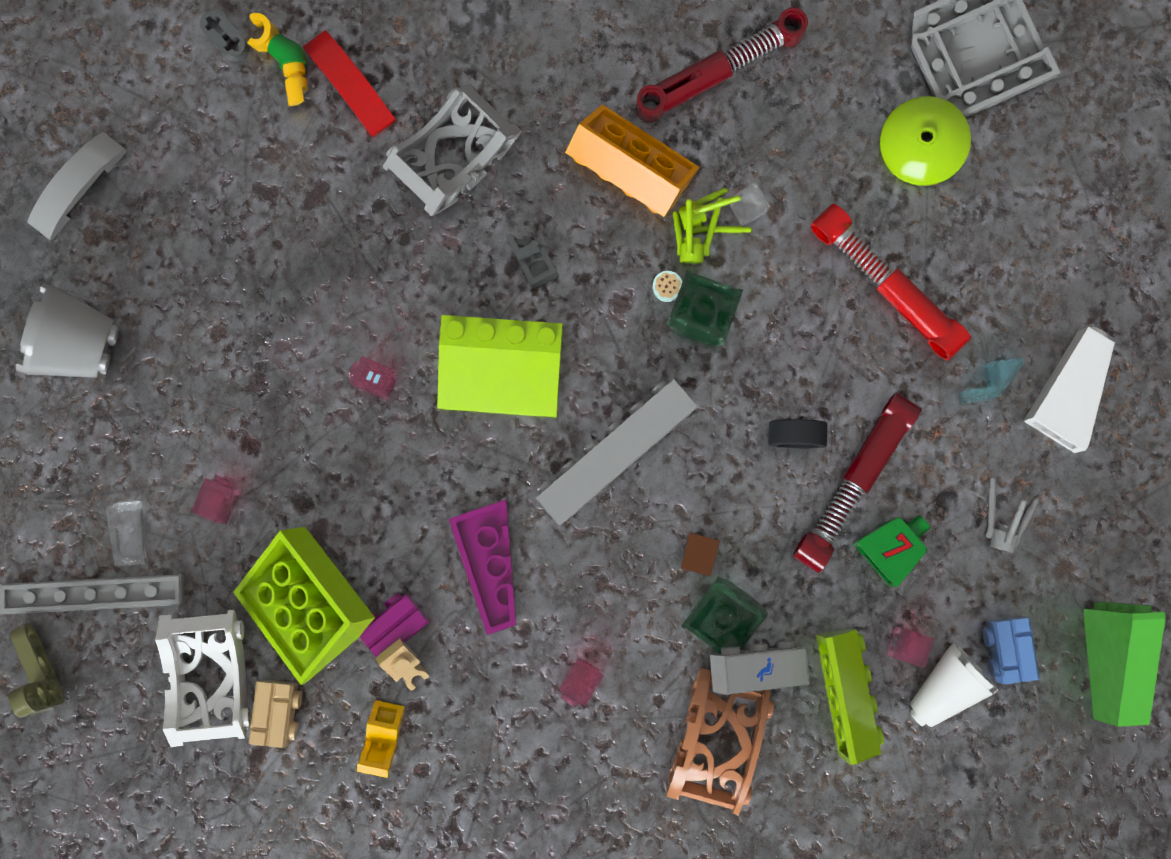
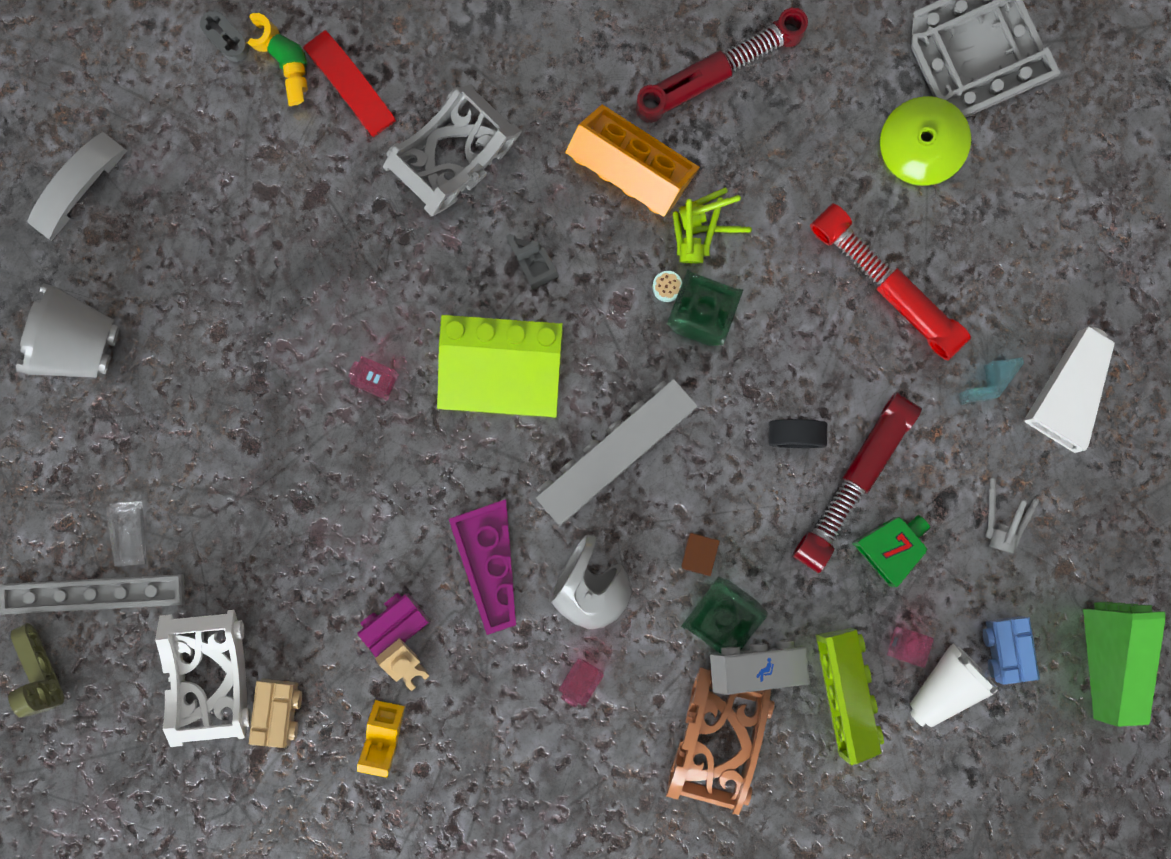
(216, 500): clear pink brick -> none
(302, 603): lime slope -> none
(590, 598): none -> light grey piece
(751, 205): clear slope -> none

